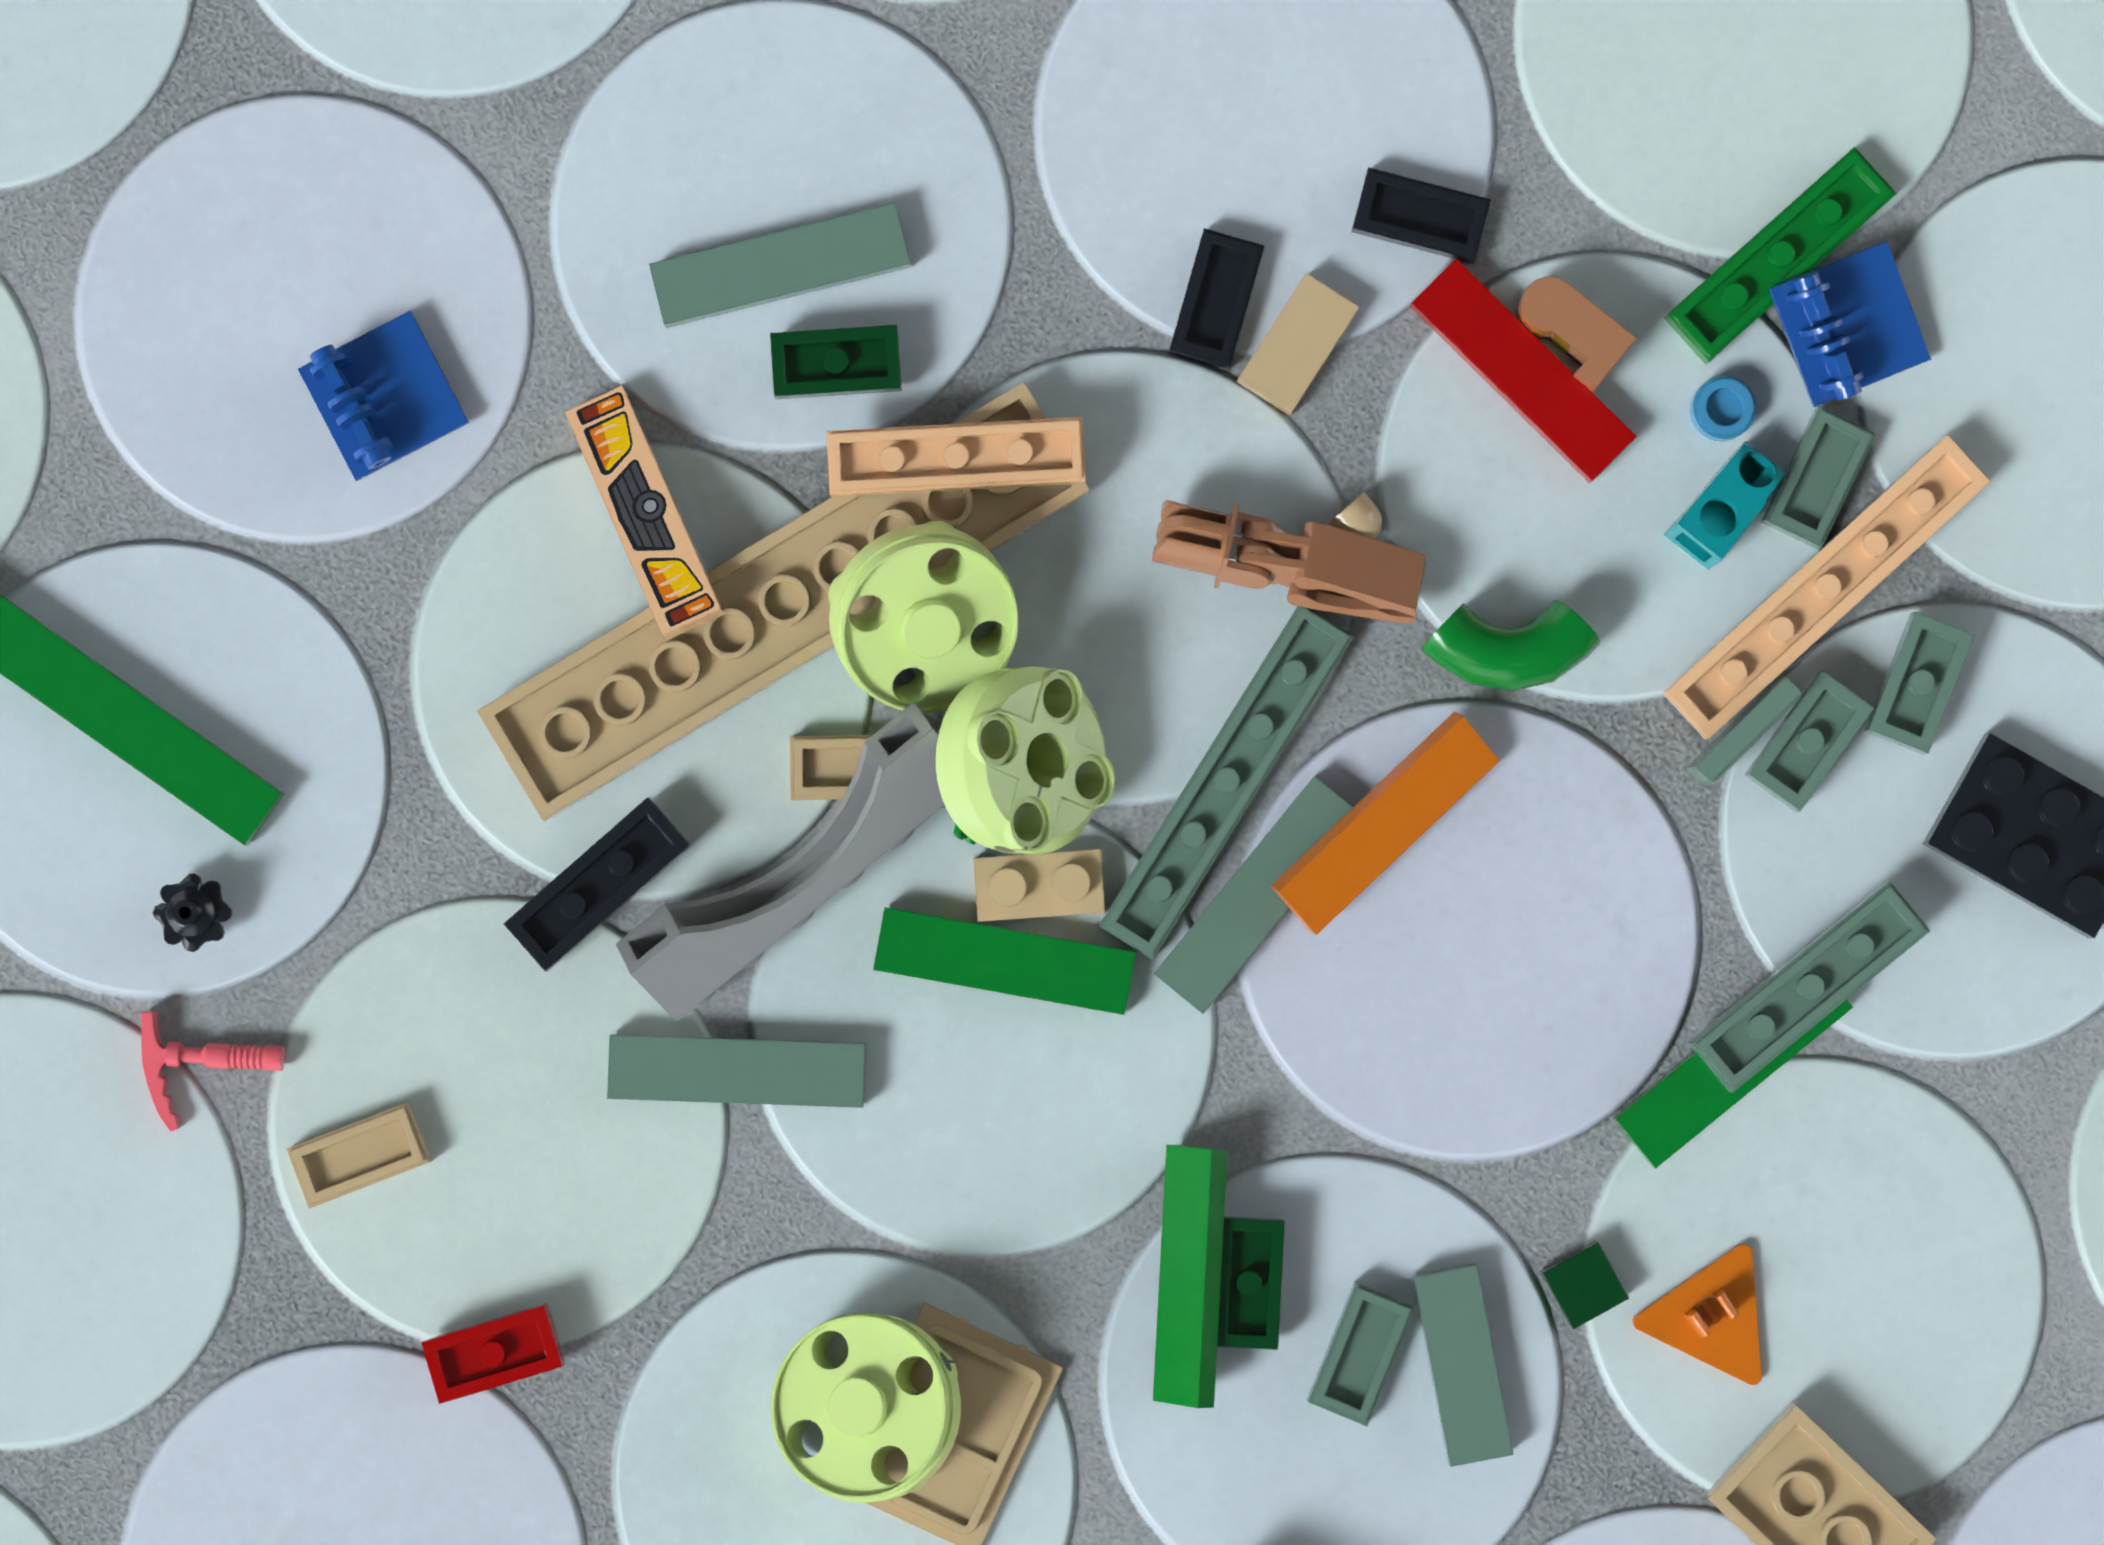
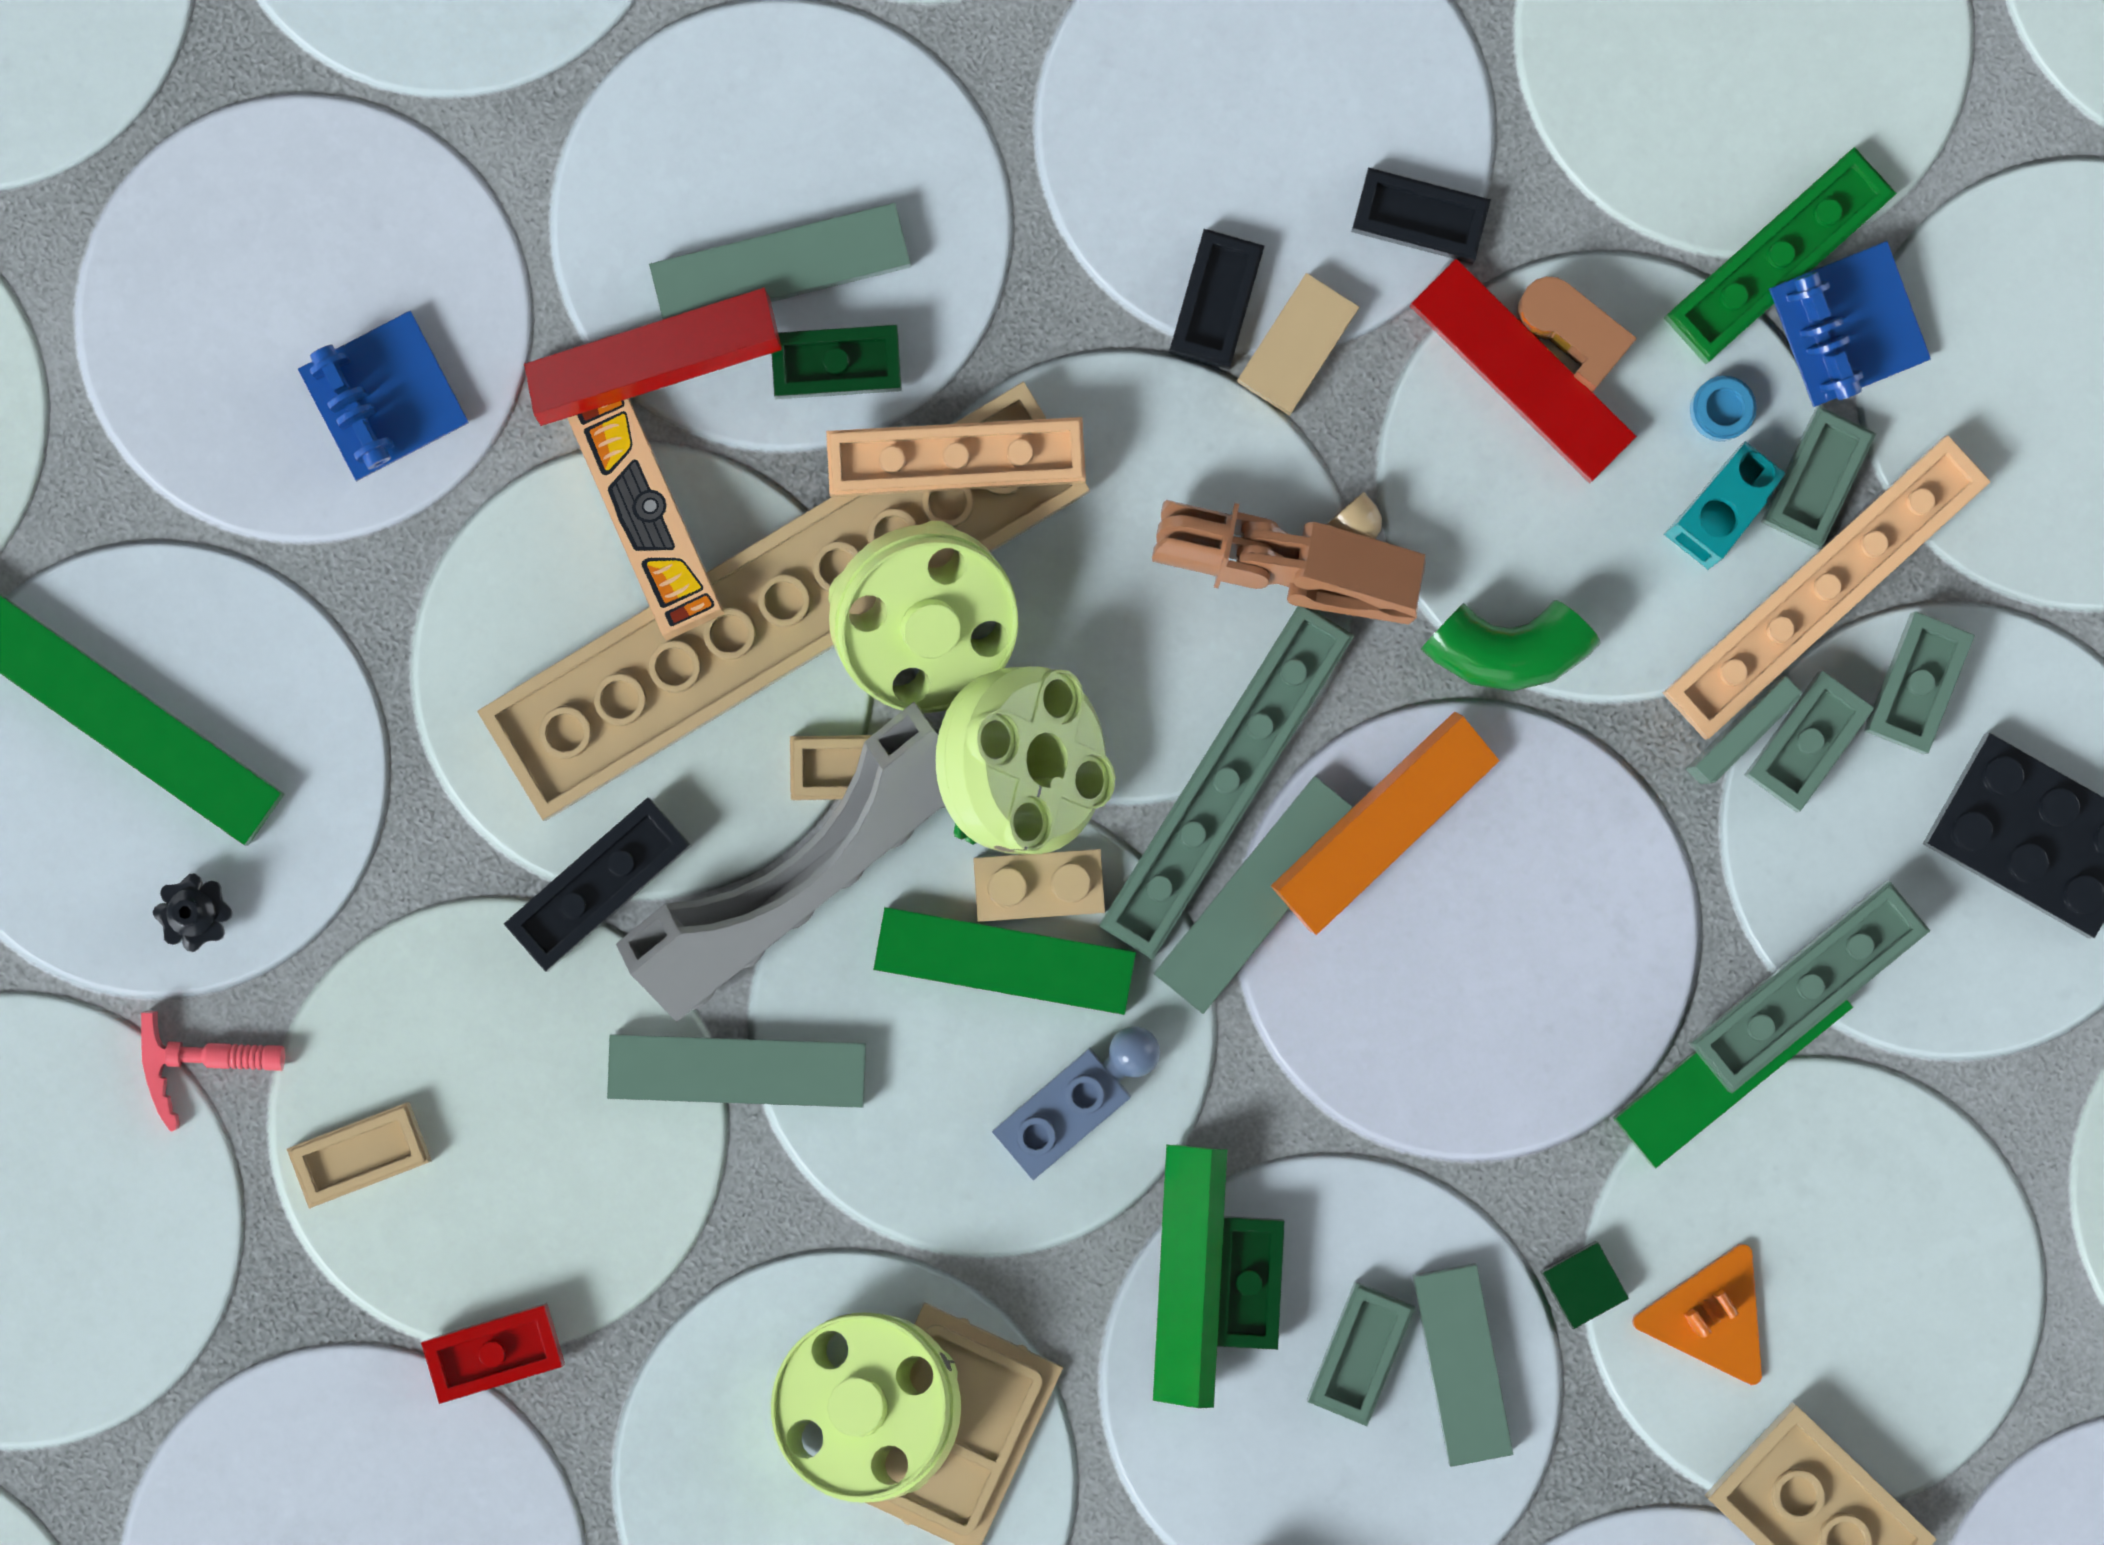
(652, 356): none -> red tile
(1076, 1101): none -> sand blue plate

